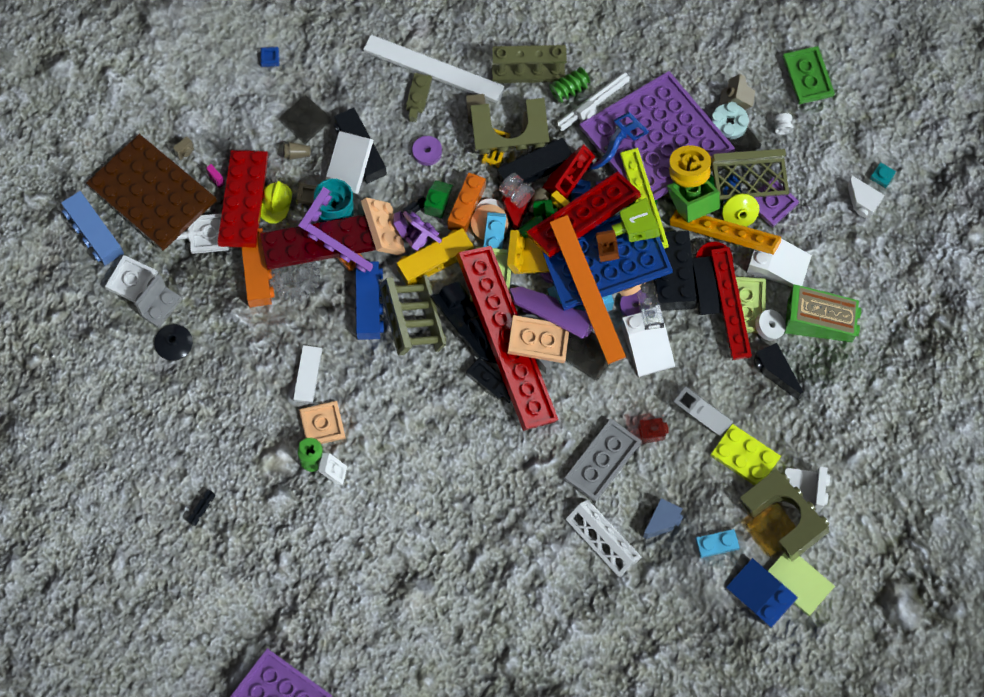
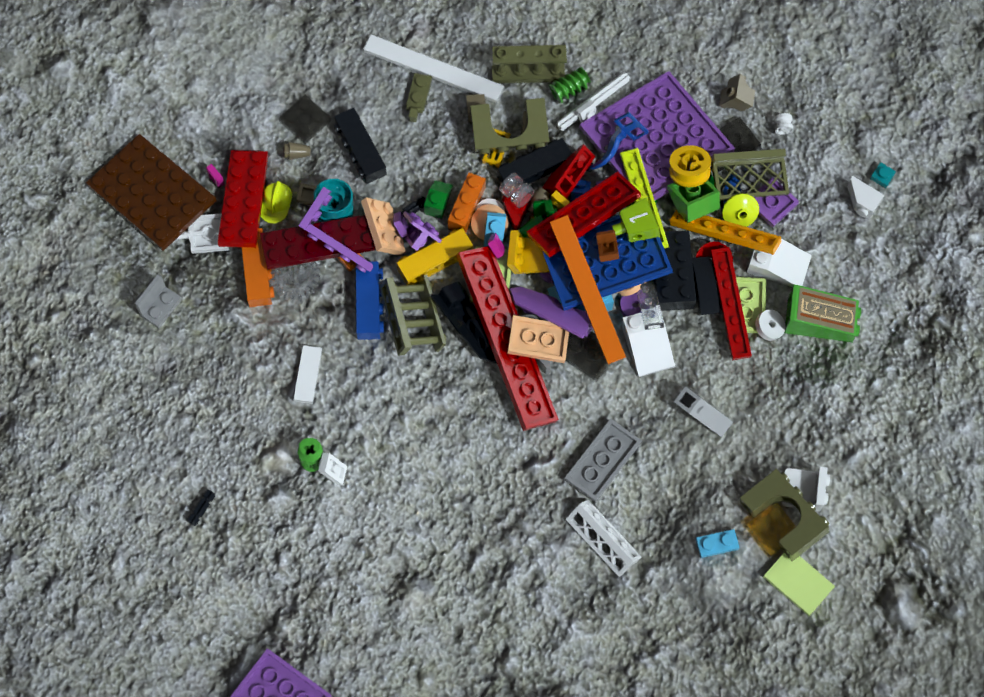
(92, 228): medium blue brick -> none
(130, 278): white plate -> none
(177, 349): black dish -> none
(183, 148): dark tan plate -> none
(270, 57): blue tile -> none
(323, 422): light nougat tile -> none
(350, 159): white tile -> none
(423, 157): medium lavender piece -> none
(488, 379): black hinge -> none
(496, 245): none -> dark pink tile
(648, 435): clear red brick -> none
(663, 519): sand blue slope -> none
(734, 112): light aqua plate -> none
(745, 455): neon yellow plate -> none
(762, 592): blue slope -> none
(776, 368): black slope -> none
(808, 75): bright green plate -> none

